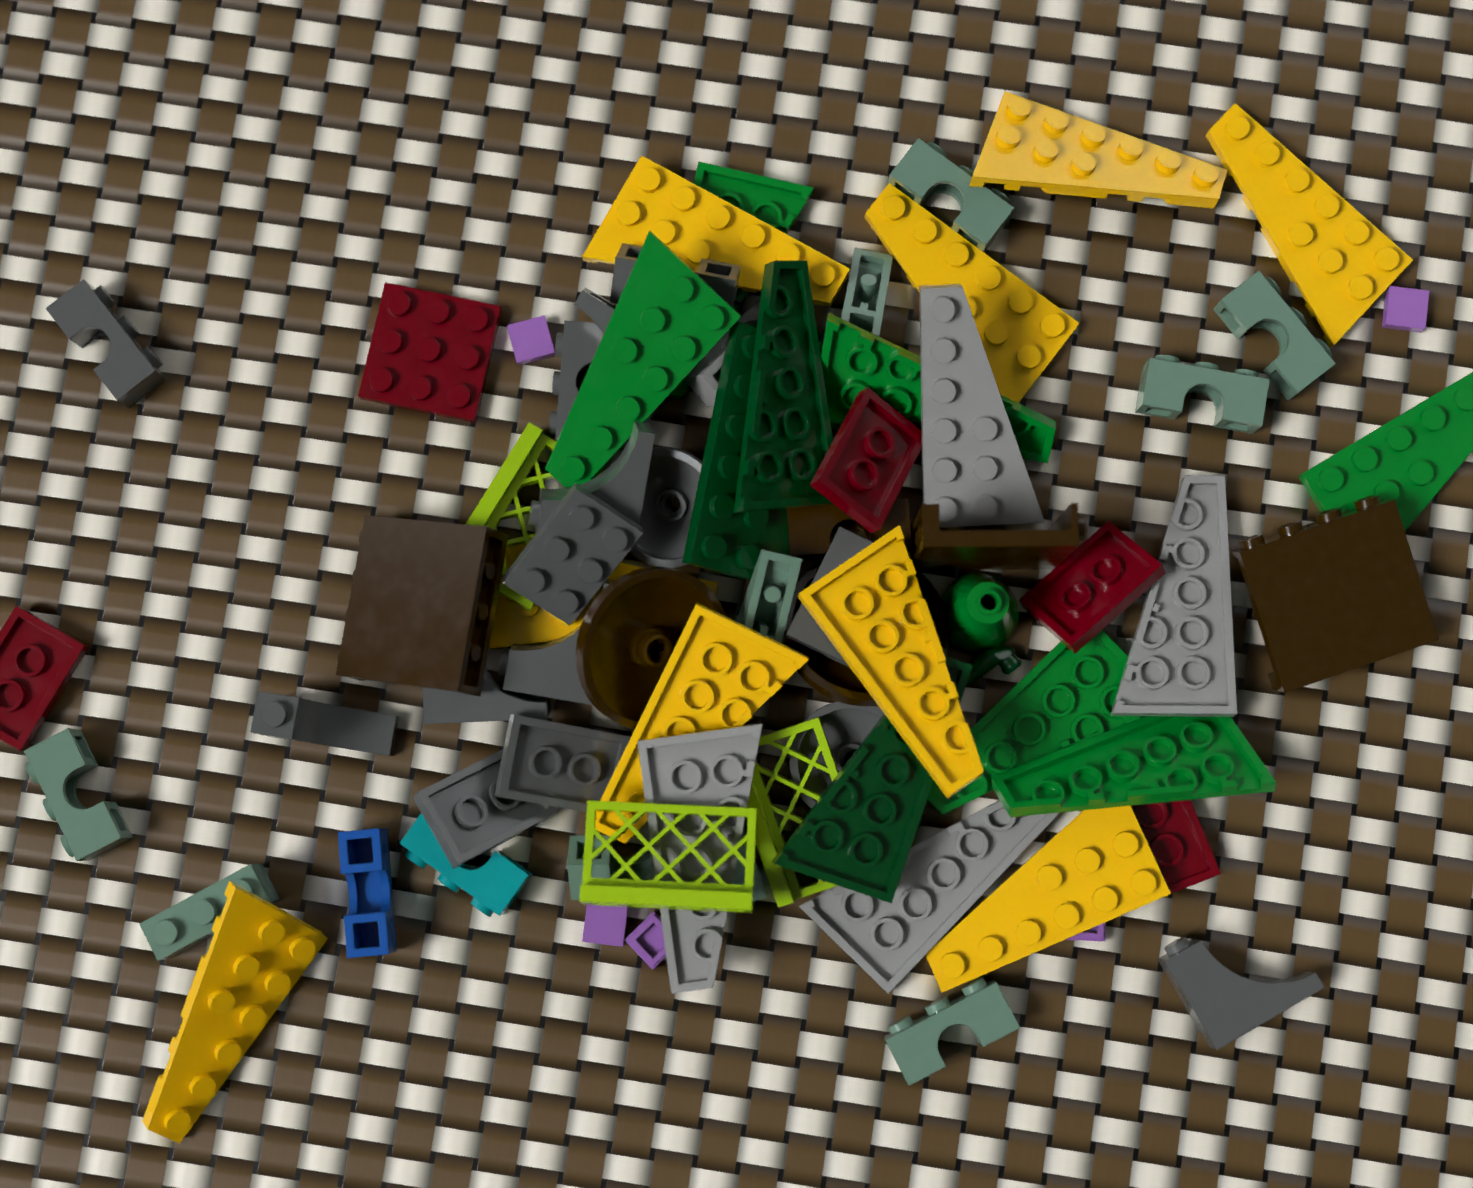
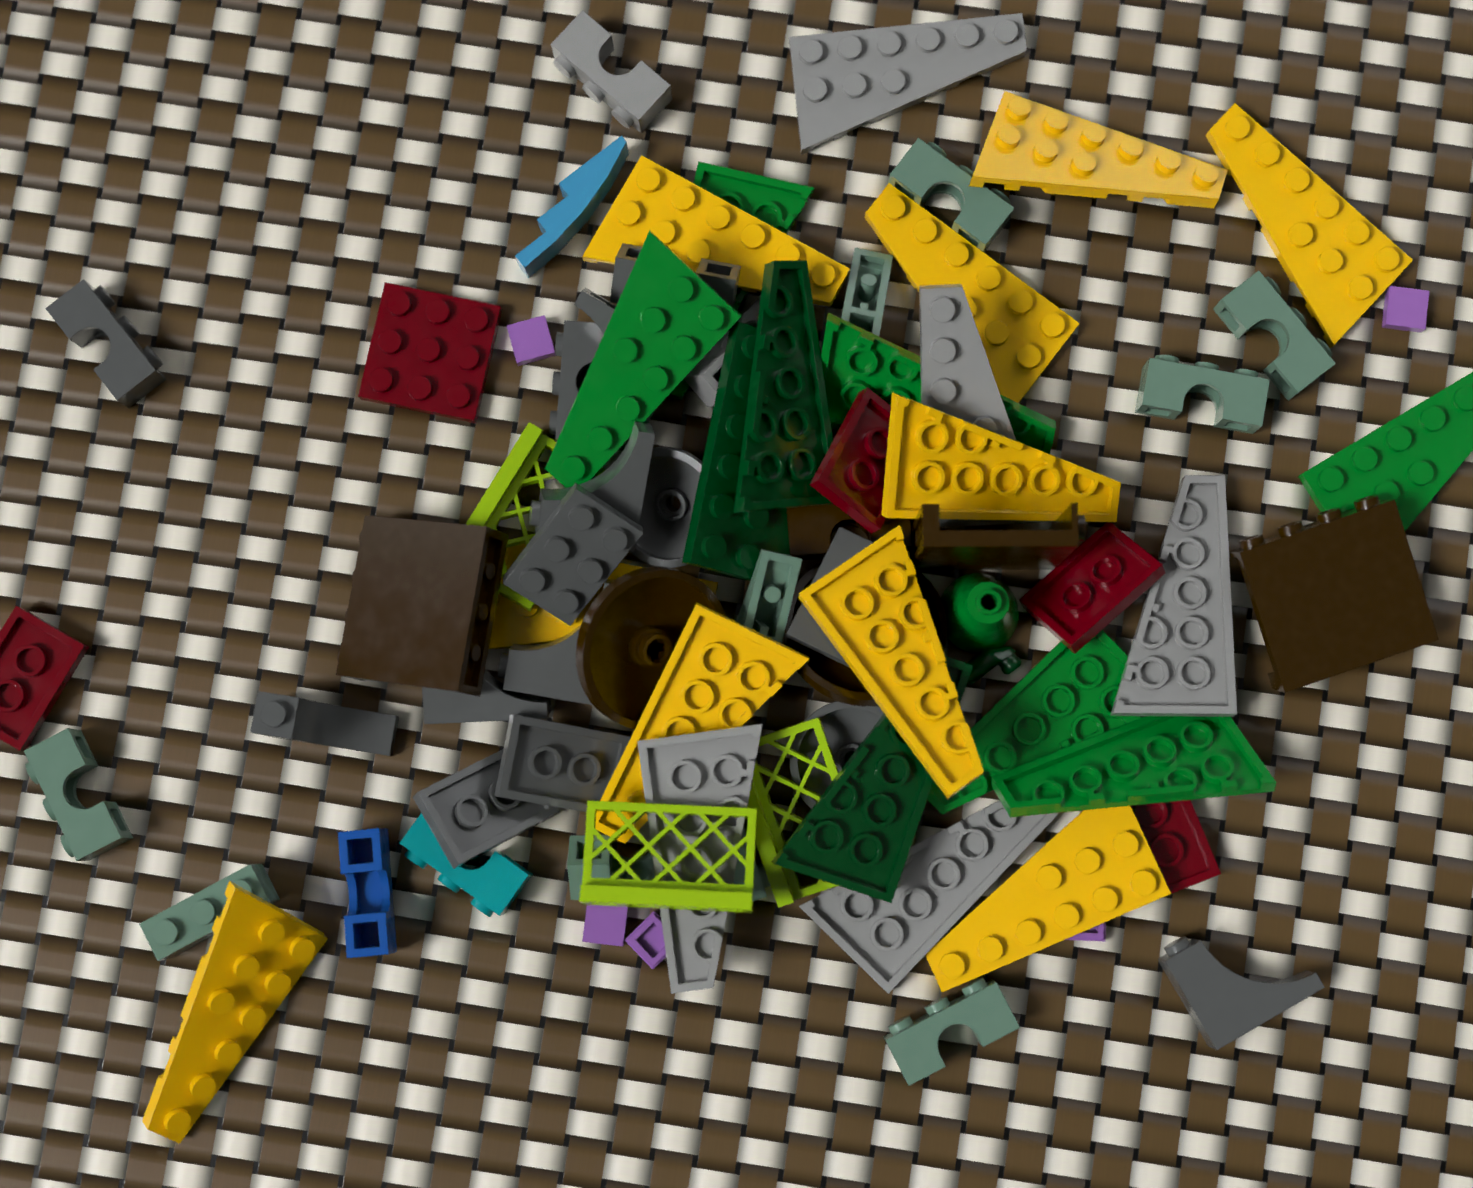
(582, 195): none -> dark azure slope
(632, 96): none -> light grey arch
(877, 72): none -> light grey wing
(982, 473): none -> yellow wing

